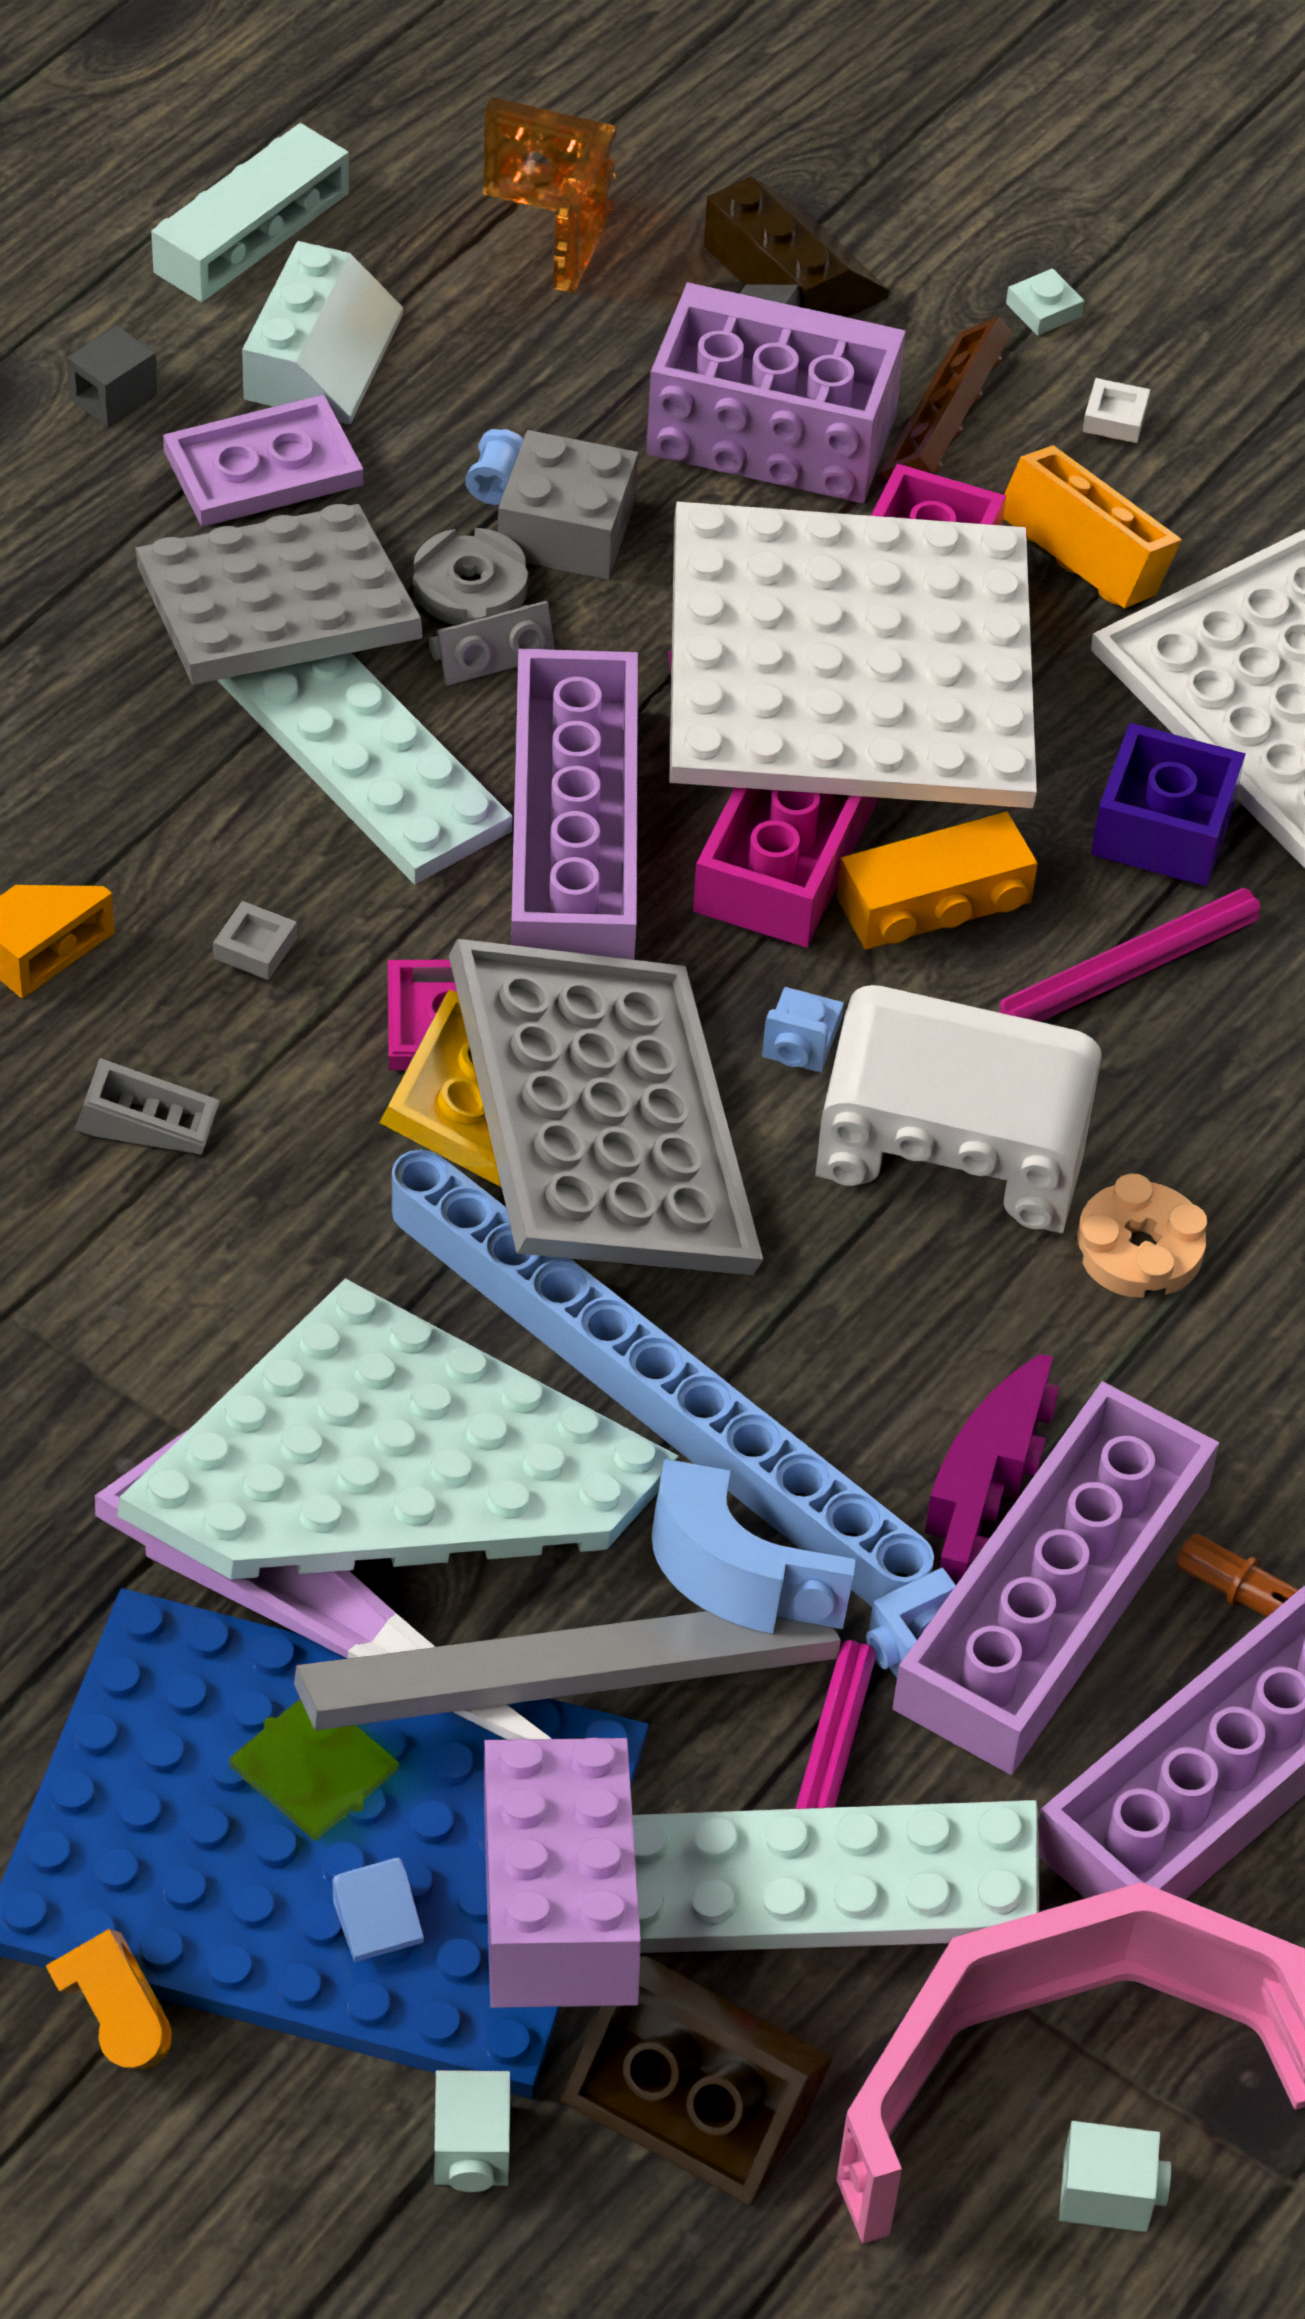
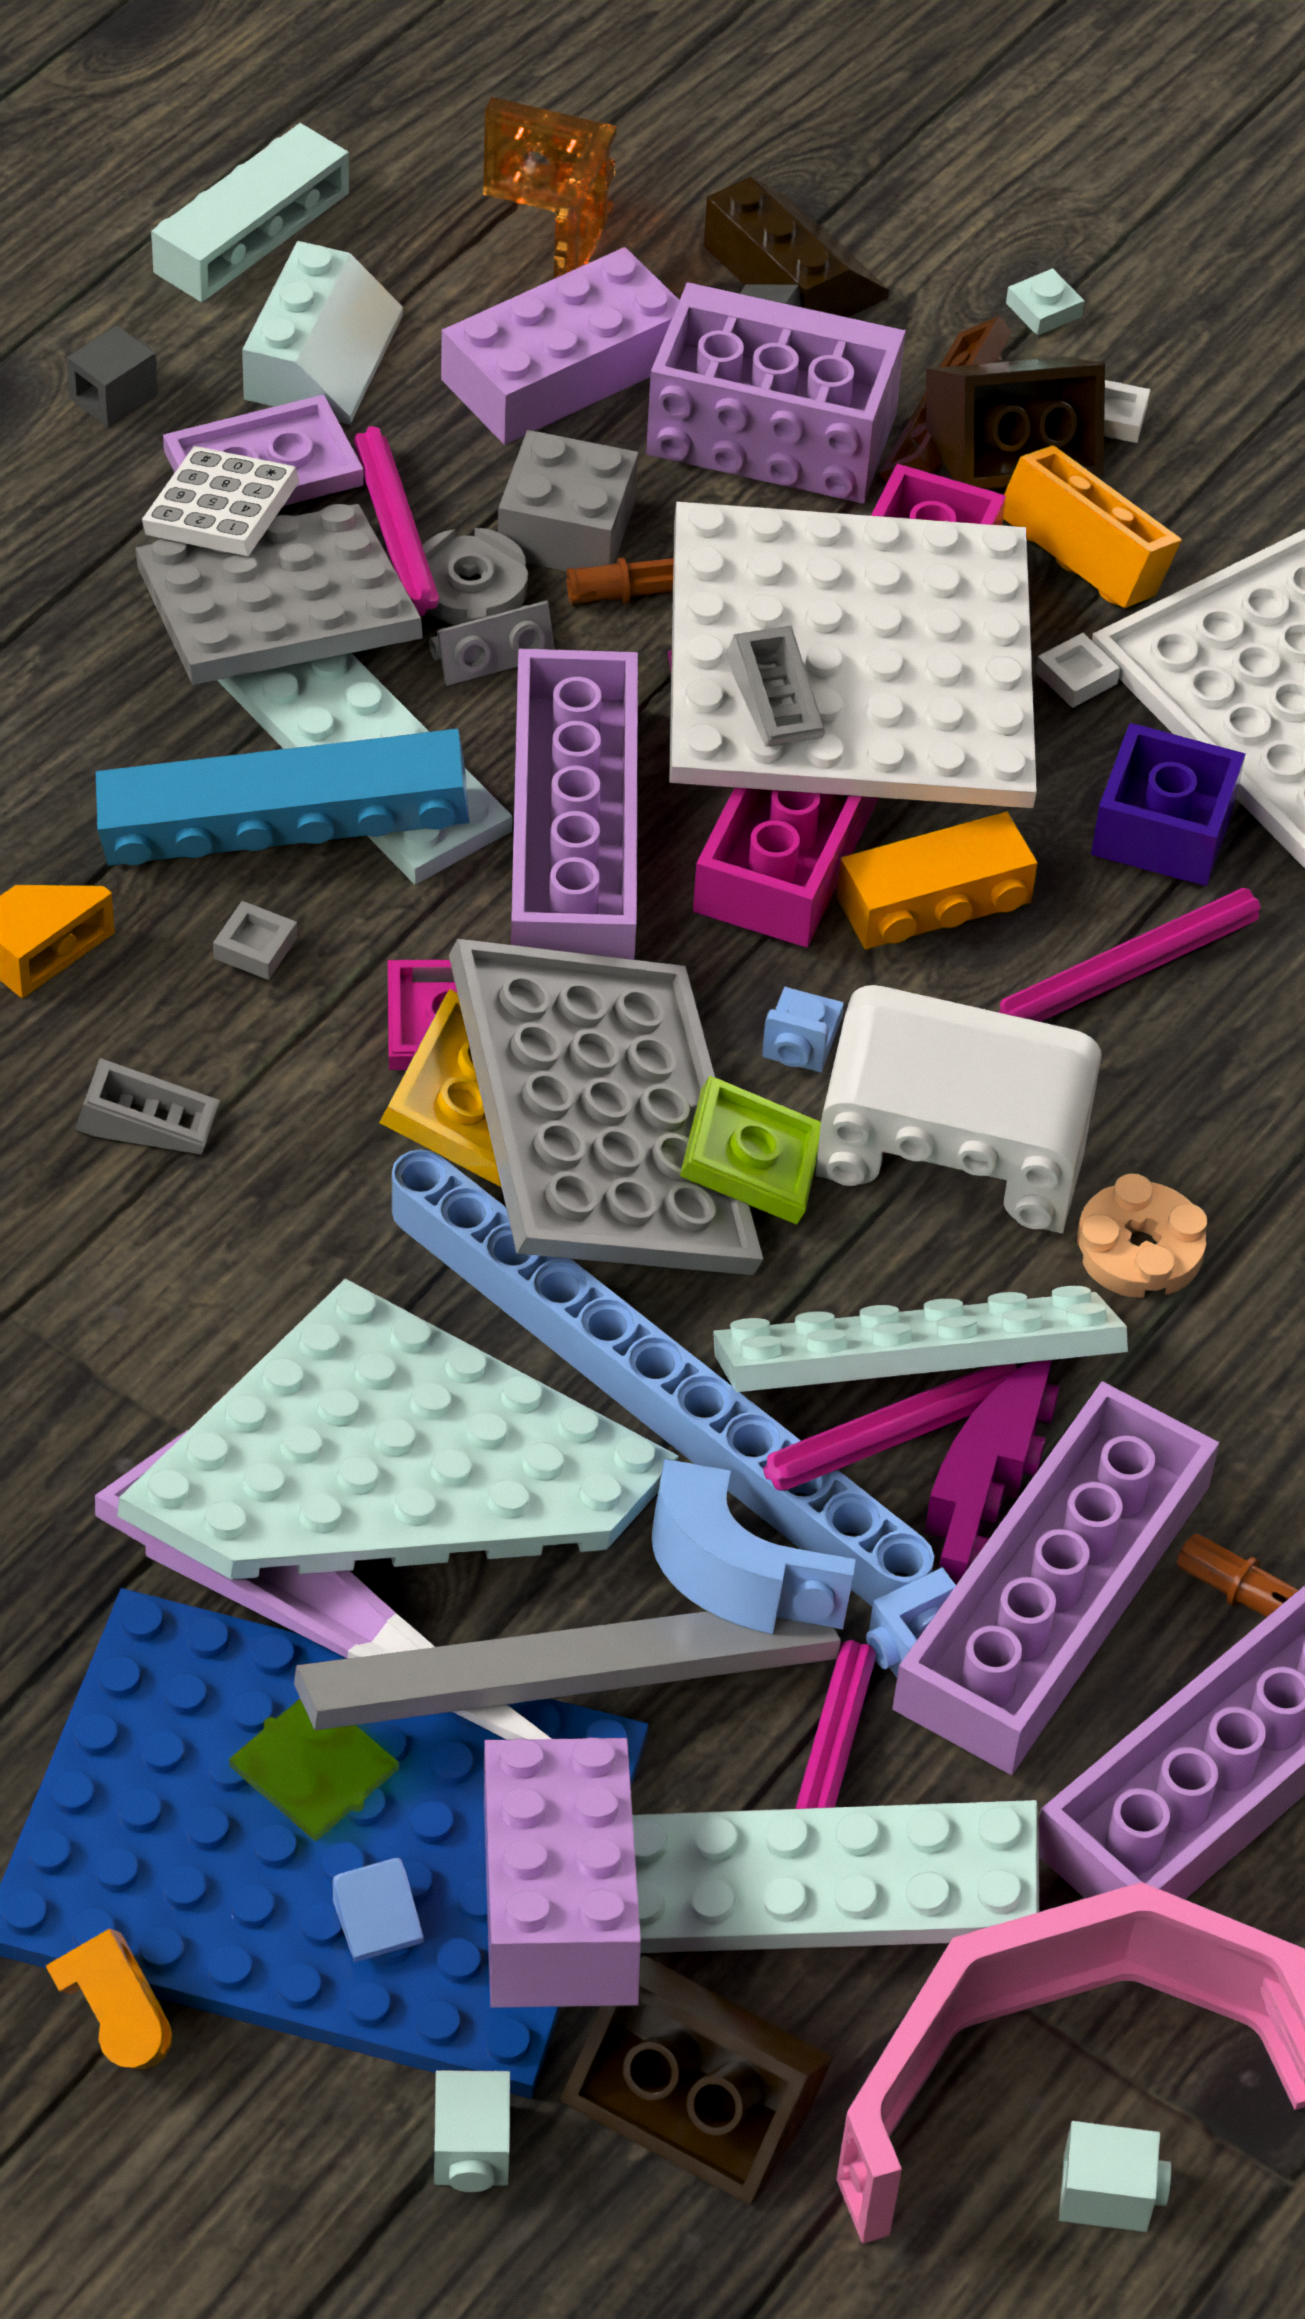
(220, 500): none -> tile
(282, 797): none -> dark azure brick
(396, 518): none -> dark pink axle
(491, 473): light blue bush -> none
(558, 345): none -> lavender brick
(619, 580): none -> dark orange axle
(752, 1150): none -> lime tile
(779, 646): none -> light grey slope
(882, 1428): none -> dark pink axle
(918, 1341): none -> light aqua plate
(1004, 410): none -> dark brown slope
(1077, 670): none -> white plate

